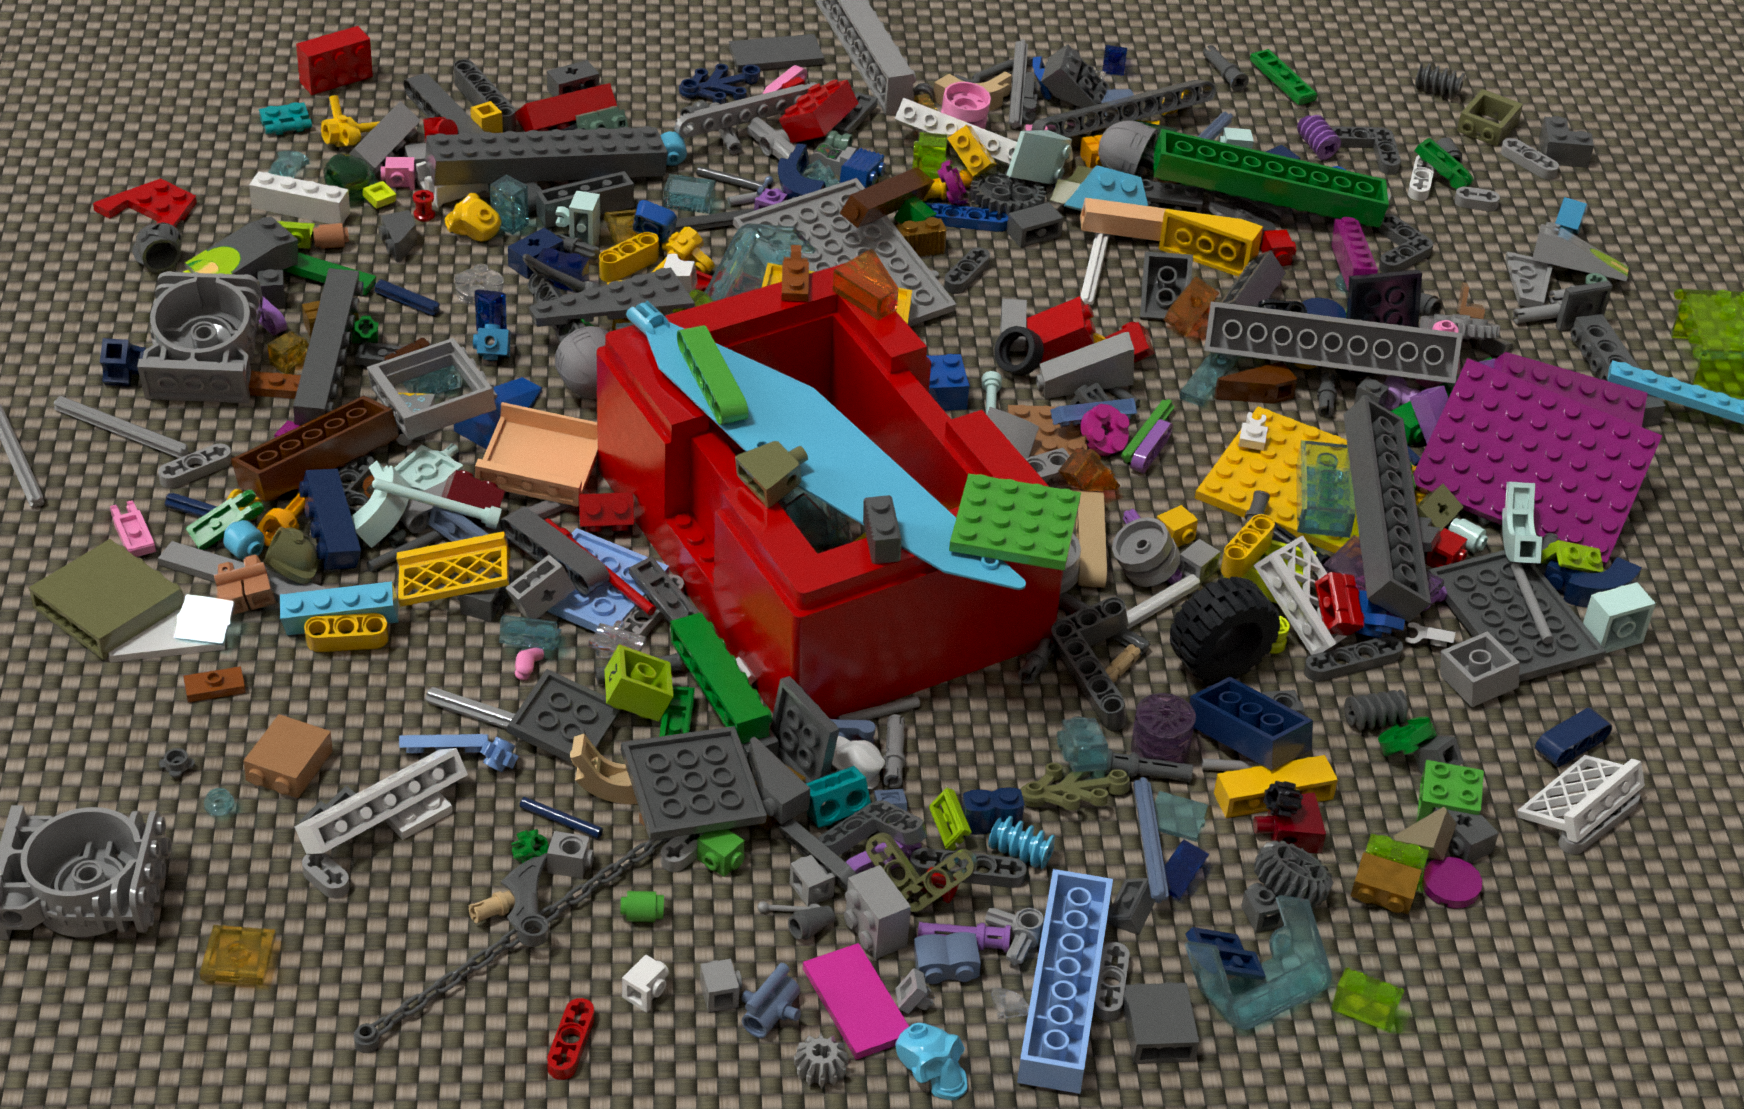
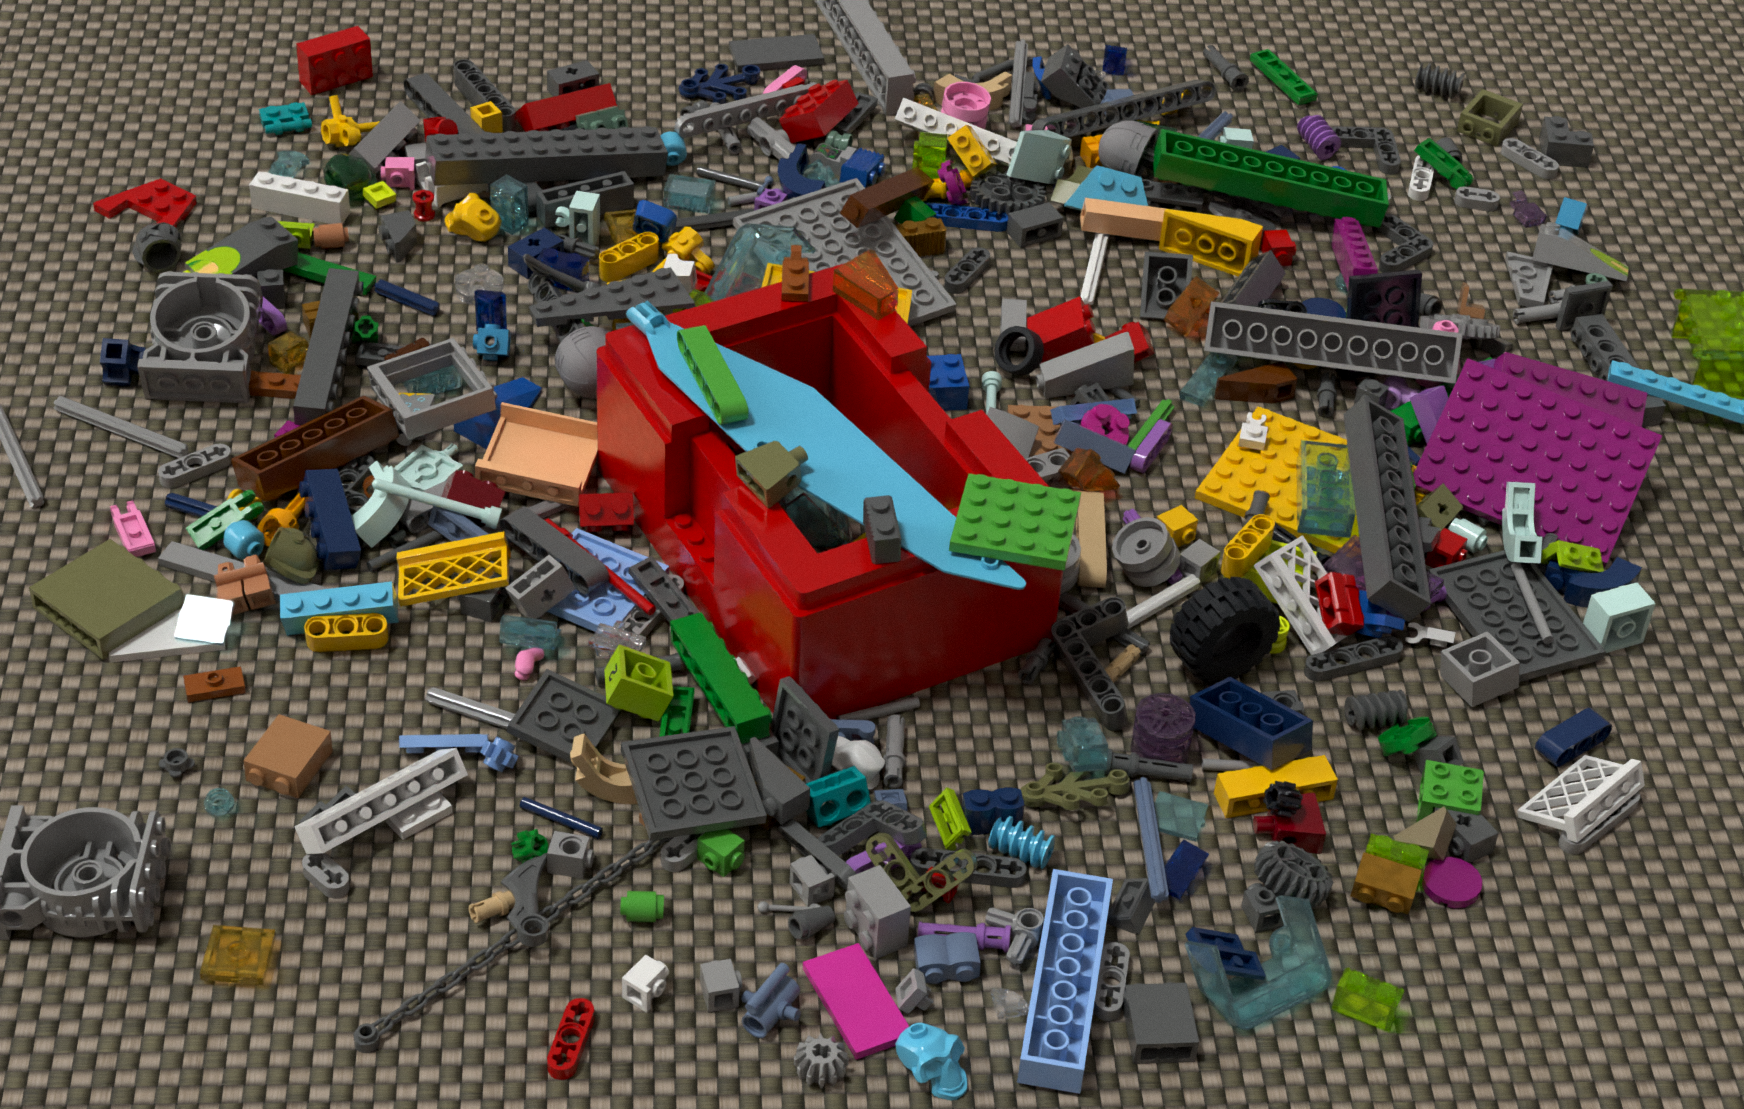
(1111, 452): none -> sand blue tile
(1527, 213): none -> clear purple plate

